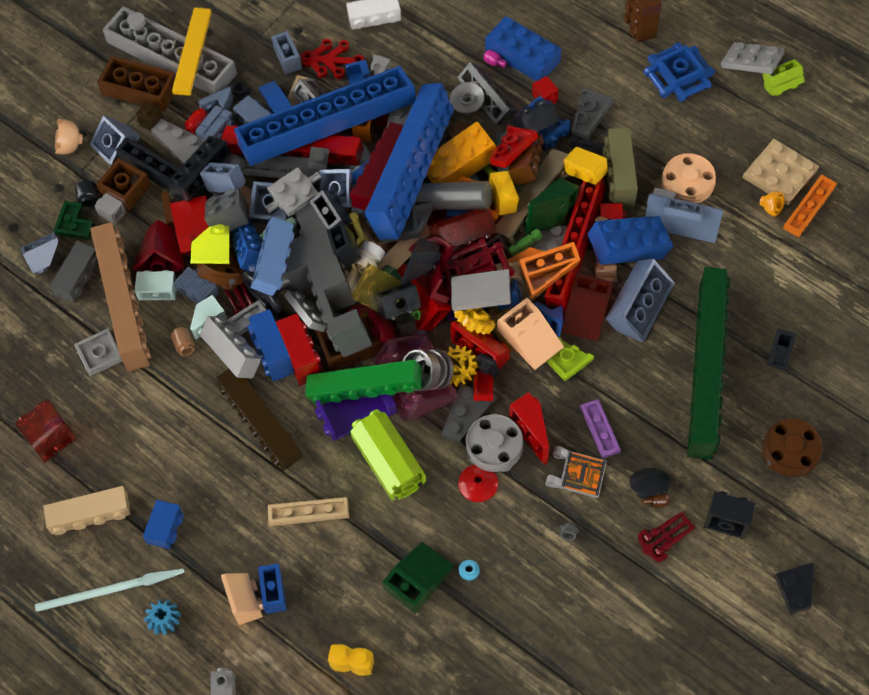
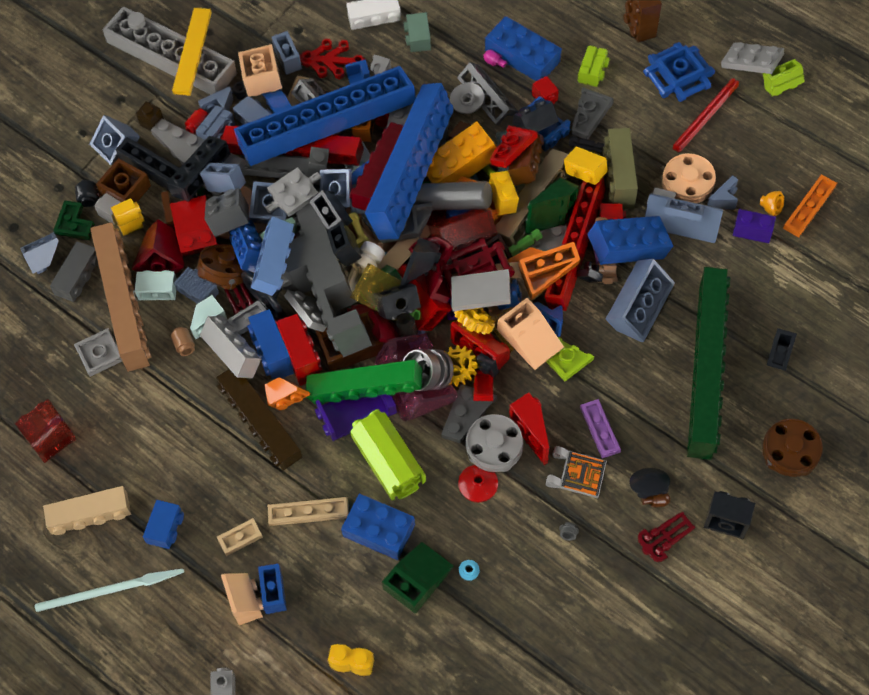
(67, 137): light nougat cylinder -> none
(128, 216): none -> yellow brick
(136, 83): reddish brown brick -> none
(168, 621): dark azure gear -> none
(211, 246): neon yellow slope -> none
(239, 537): none -> tan plate
(260, 70): none -> light nougat brick
(283, 393): none -> orange slope
(378, 526): none -> blue brick
(418, 32): none -> sand green brick
(587, 306): clear red slope -> none
(590, 274): none -> black tile
(593, 65): none -> lime brick
(706, 114): none -> red axle
(723, 197): none -> sand blue slope
(754, 226): none -> dark purple brick
(781, 170): tan plate -> none
(796, 587): black wing -> none

